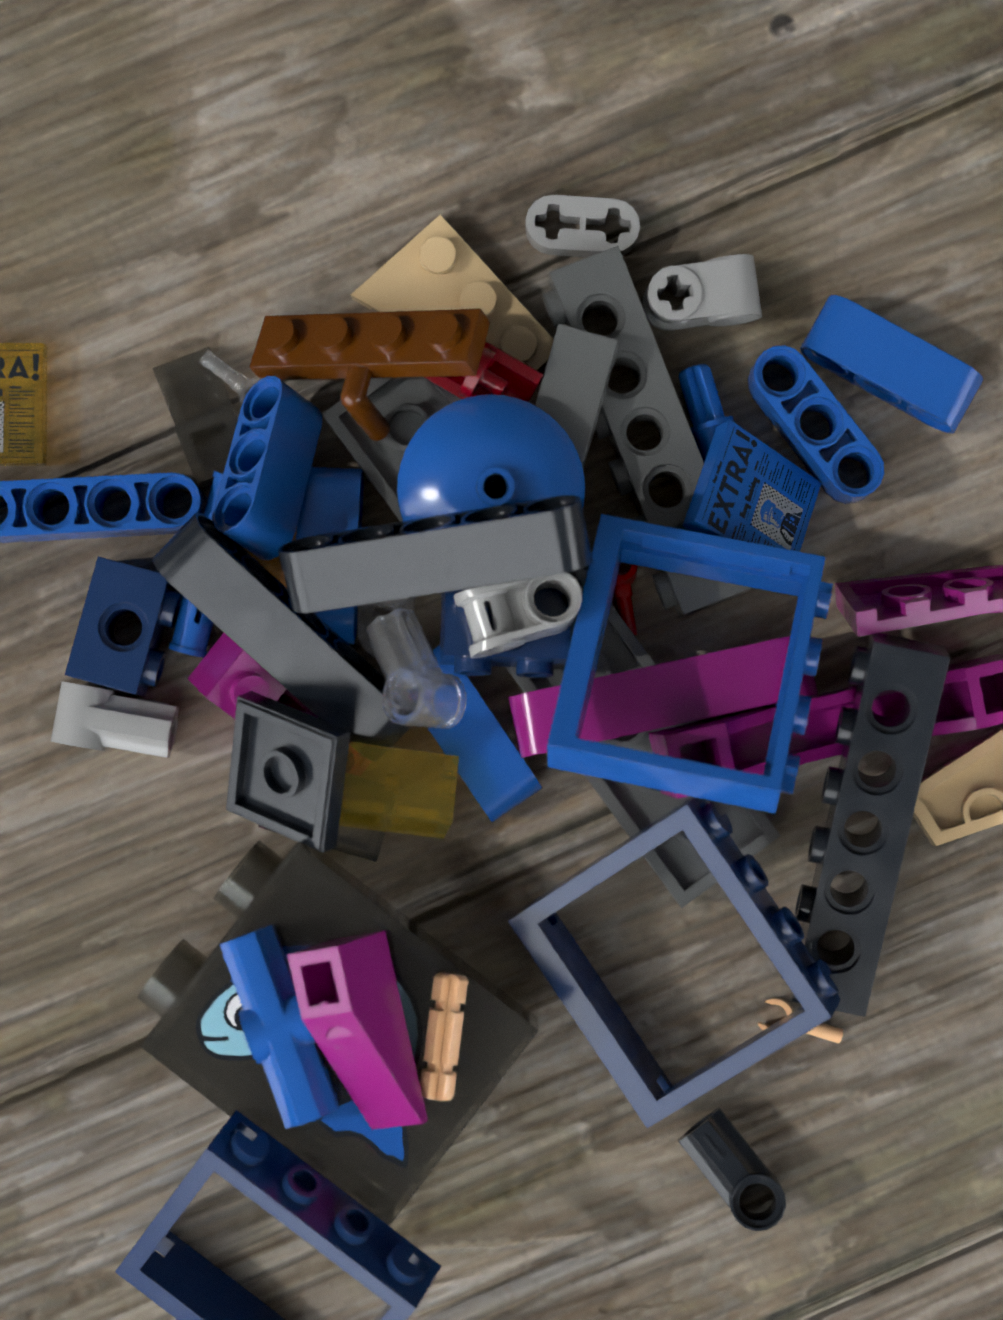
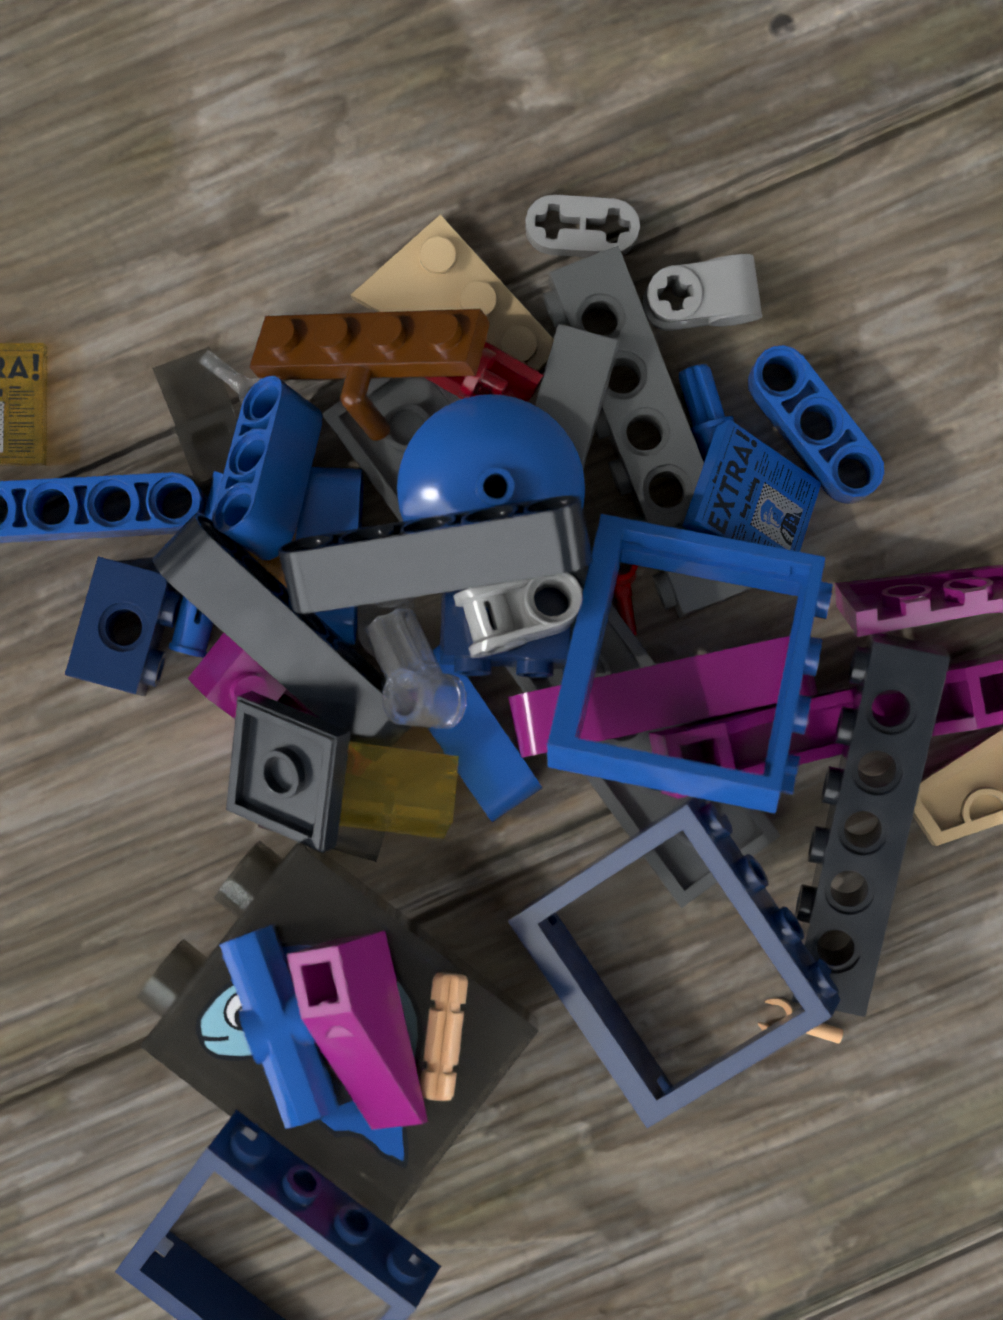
(99, 719): light grey piece -> none
(732, 1166): black piece -> none
(891, 364): blue beam -> none

